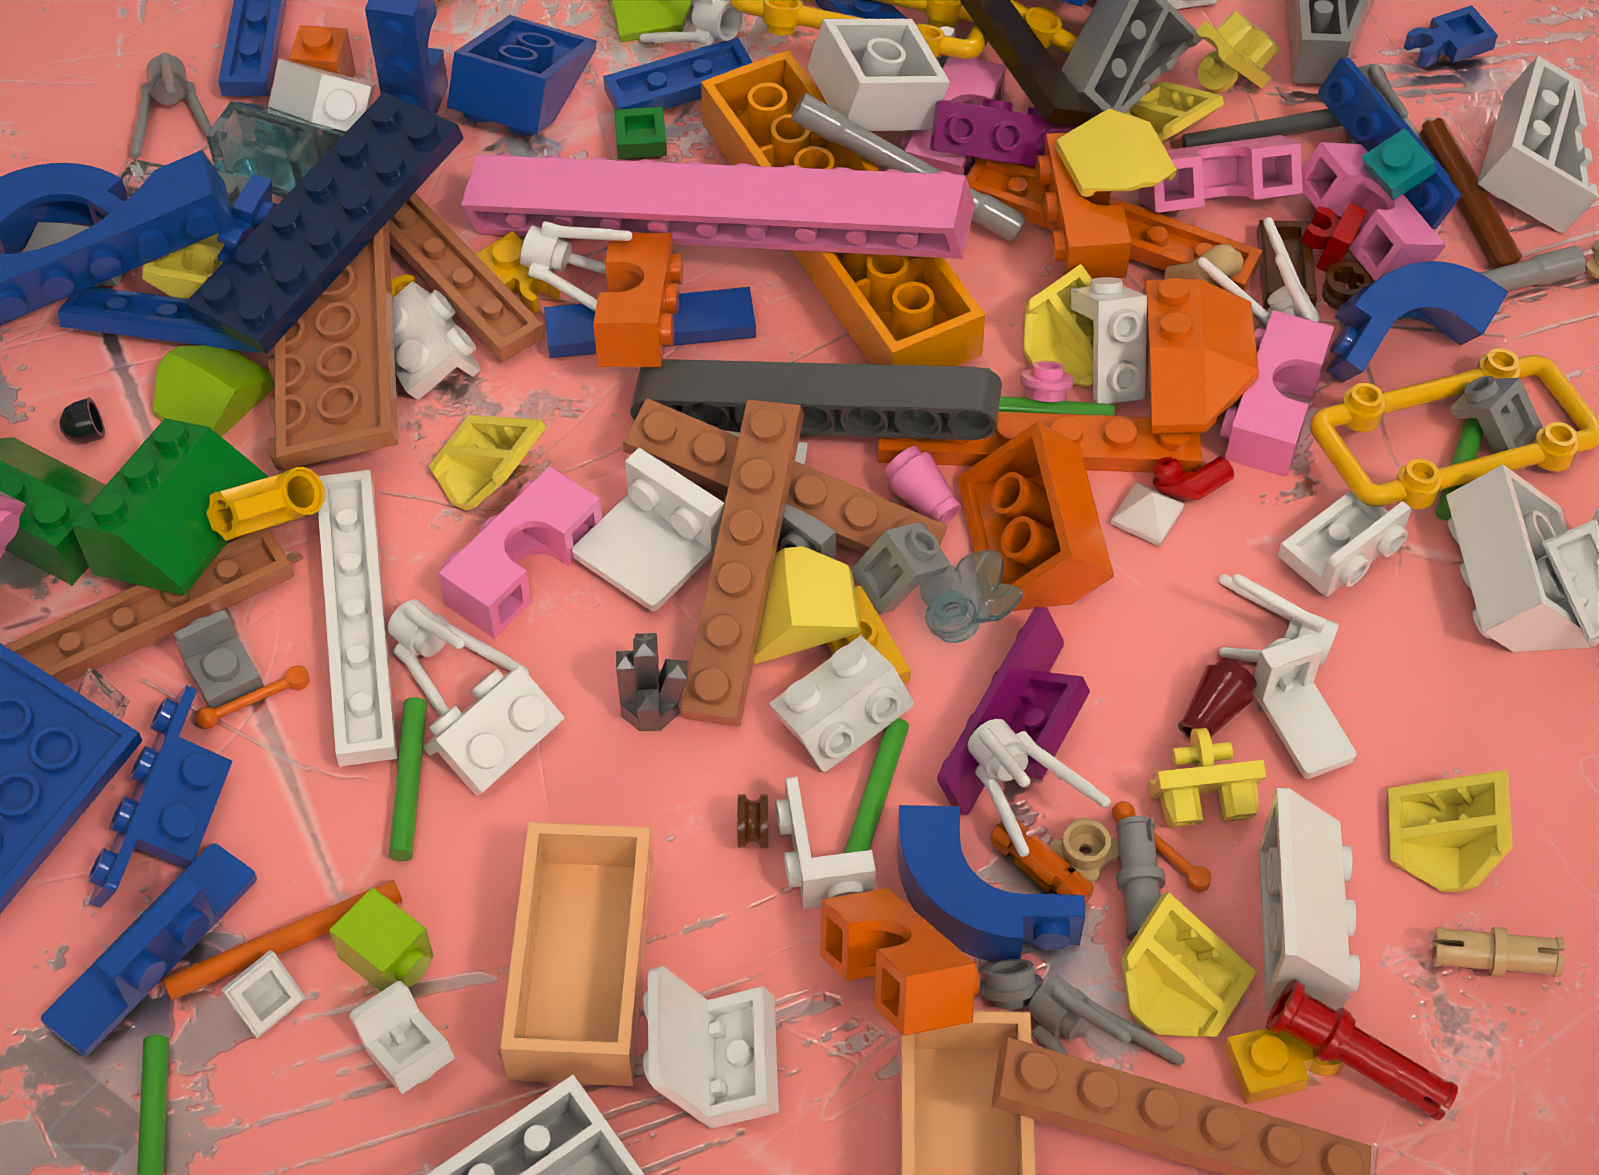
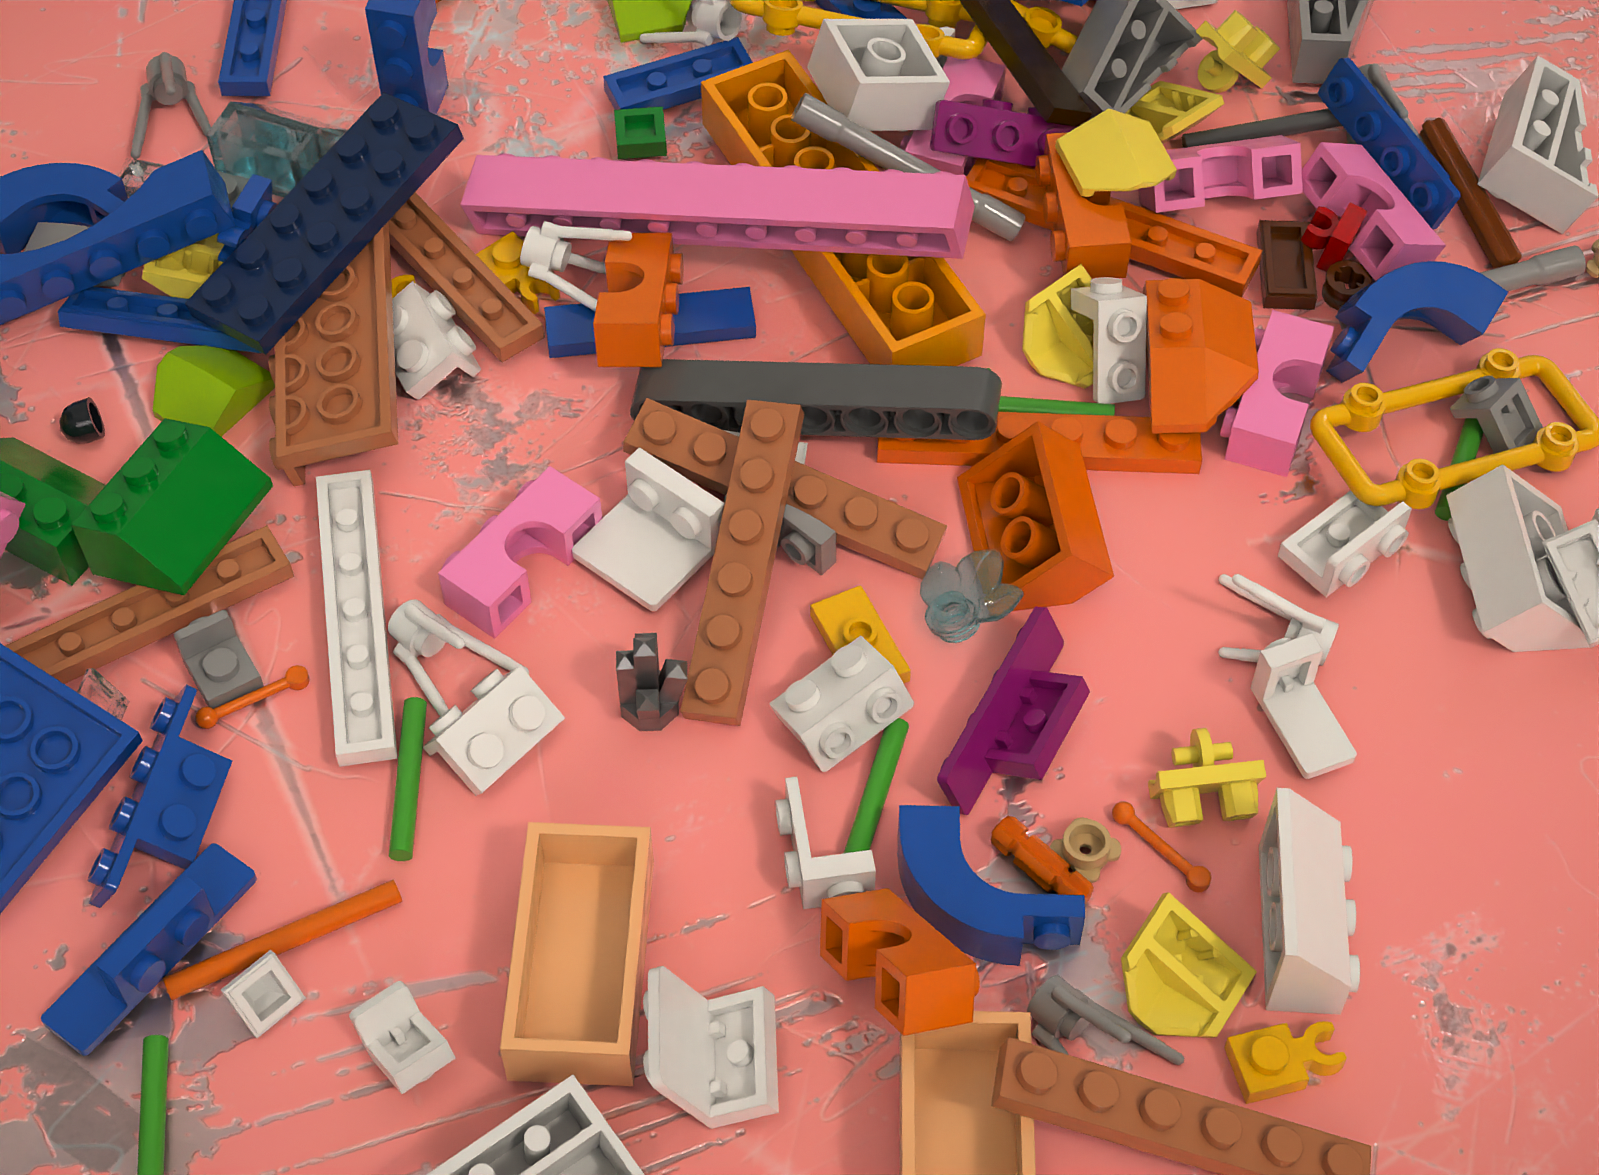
(265, 503): yellow piece -> none
(319, 95): white slope -> none
(324, 49): orange brick -> none
(382, 942): lime brick -> none
(483, 456): light yellow slope -> none
(518, 74): blue slope -> none
(752, 821): reddish brown bush -> none
(806, 604): light yellow slope -> none
(899, 565): light grey bracket -> none
(921, 485): bright pink cone -> none
(1004, 757): white plant -> none
(1010, 983): light grey plate -> none
(1046, 381): bright pink plate -> none
(1139, 872): light grey pin -> none
(1147, 514): white slope -> none
(1190, 485): red arm -> none
(1218, 697): dark red cone -> none
(1221, 256): tan arm -> none
(1288, 299): white plant -> none
(1335, 1036): red pin -> none
(1399, 164): teal plate -> none
(1451, 829): light yellow slope -> none
(1456, 34): blue plate -> none
(1498, 951): tan pin -> none

